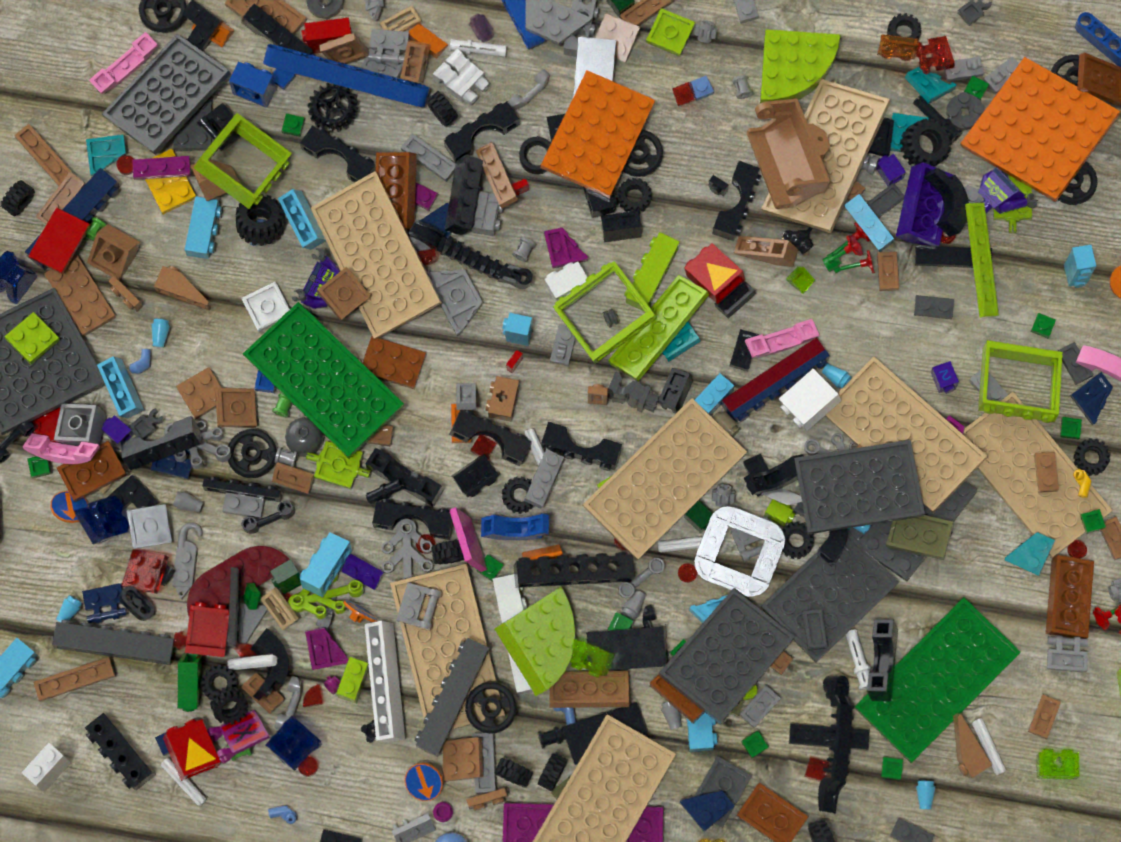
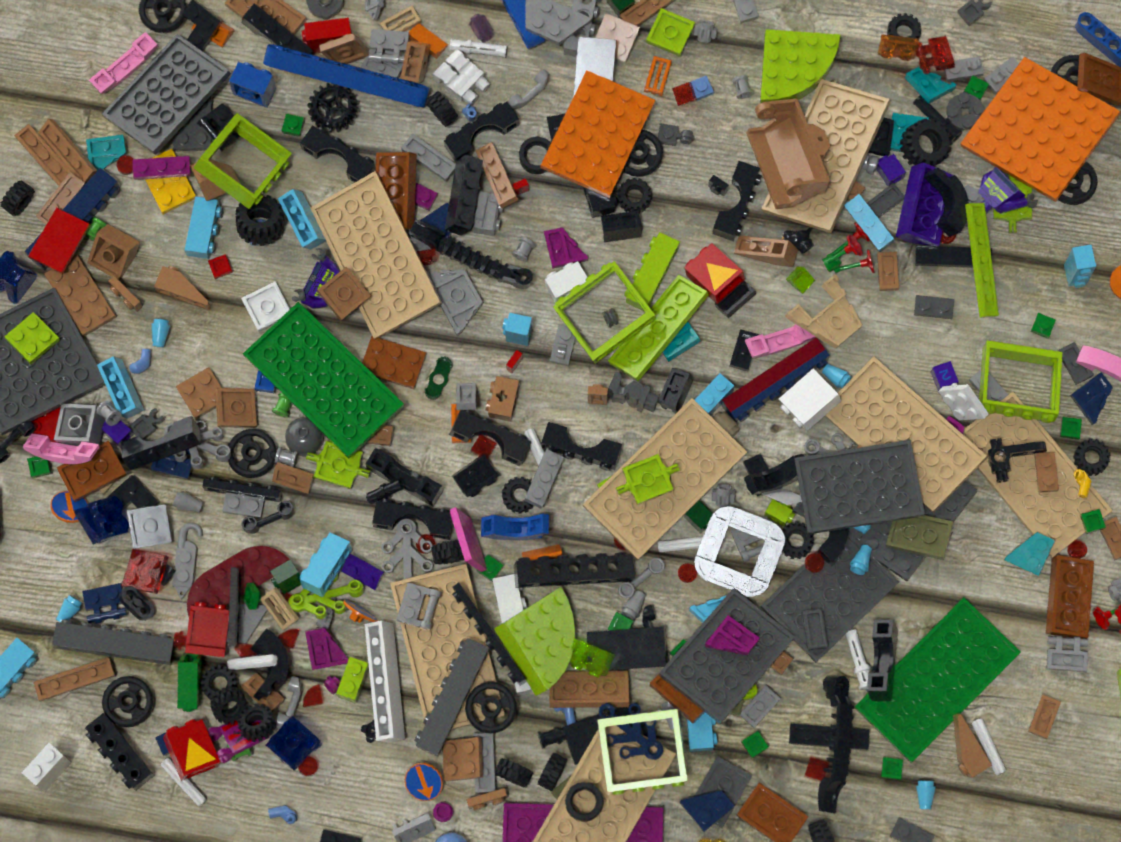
(67, 150): none -> medium nougat plate
(107, 411): none -> light grey bush
(138, 716): none -> black wheel
(220, 266): none -> red tile
(252, 715): none -> black tyre
(282, 78): blue tile -> none
(289, 638): none -> clear red tile
(442, 367): none -> dark green piece
(469, 112): none -> medium blue arm
(492, 641): none -> black plate
(588, 787): none -> black tyre
(634, 735): none -> dark blue plant
(647, 479): none -> lime plate
(654, 90): none -> orange tile
(655, 783): none -> window
(669, 134): none -> dark grey plate
(732, 638): none -> magenta wing
(814, 563): none -> clear red plate
(834, 322): none -> tan wing
(861, 560): none -> medium azure cone
(963, 402): none -> white plate
(1006, 452): none -> black piece
(1048, 770): clear neon green brick -> none

